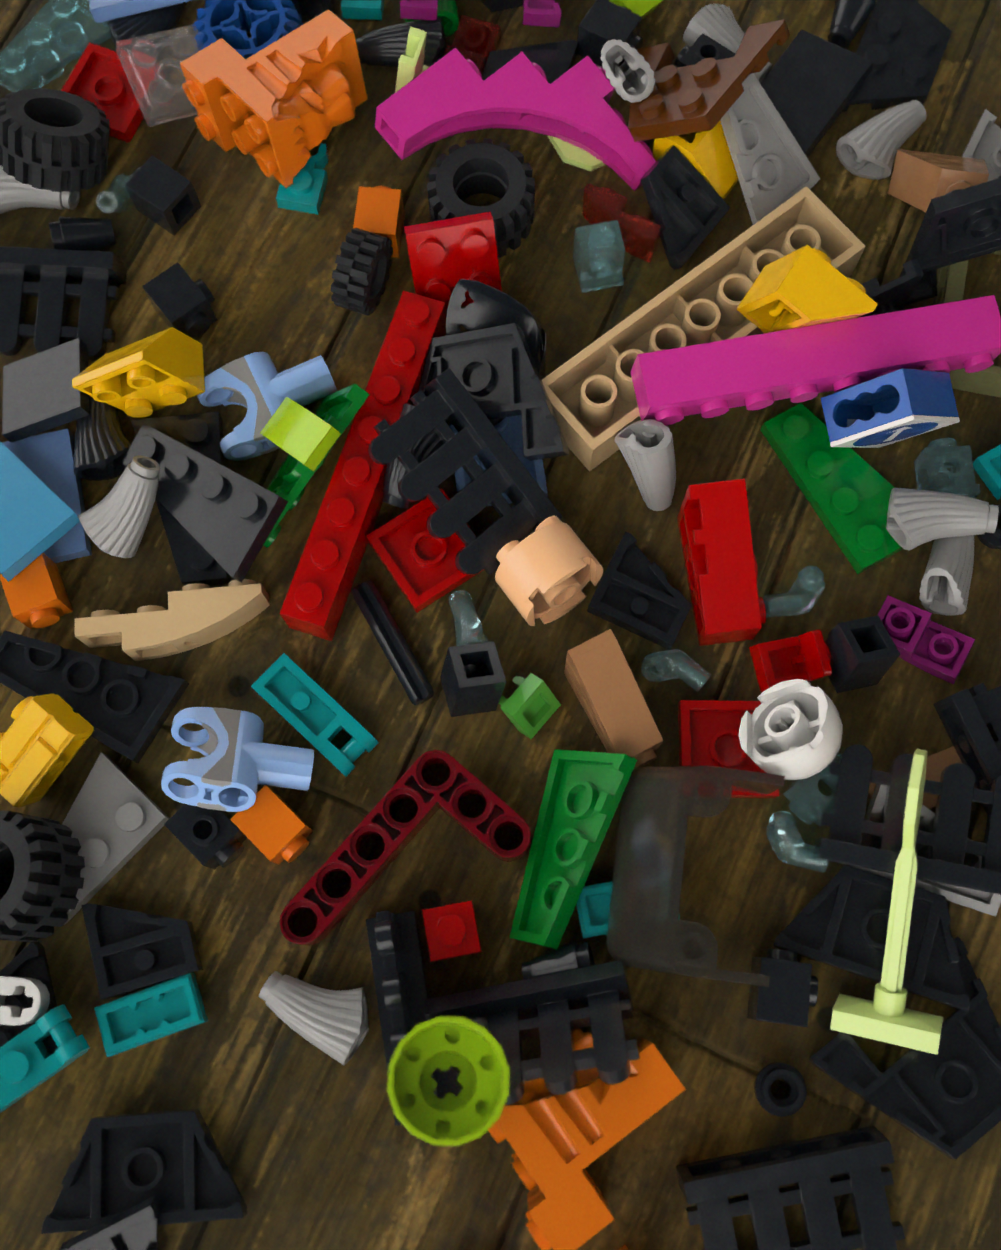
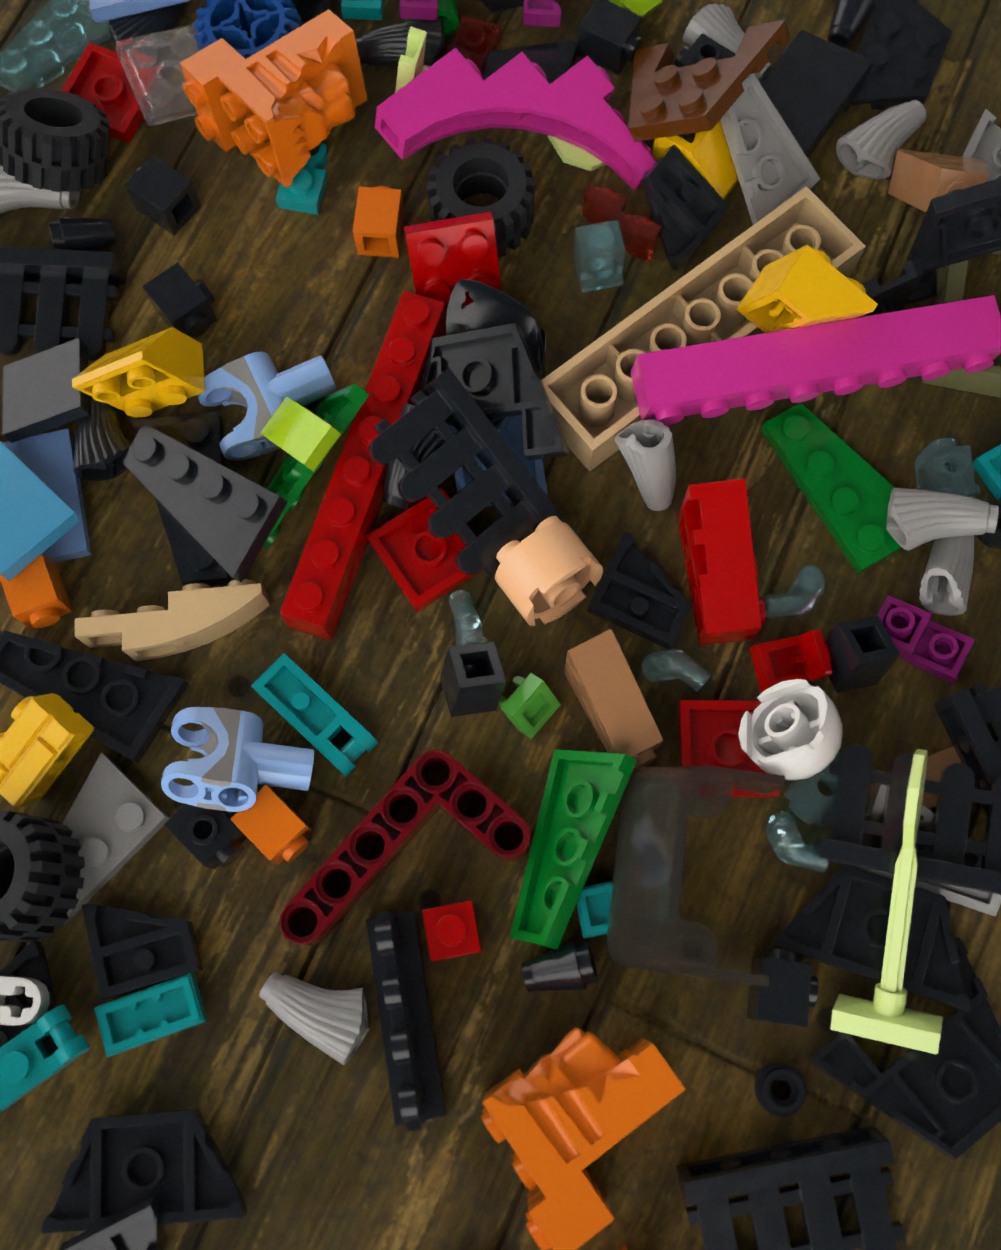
(116, 197): clear light blue arm -> none
(123, 514): light grey piece -> none
(361, 271): black tyre -> none
(393, 642): black axle -> none
(482, 1079): lime wheel -> none
(550, 1009): black fence -> none
(633, 78): light grey piece -> none
(890, 409): blue piece -> none

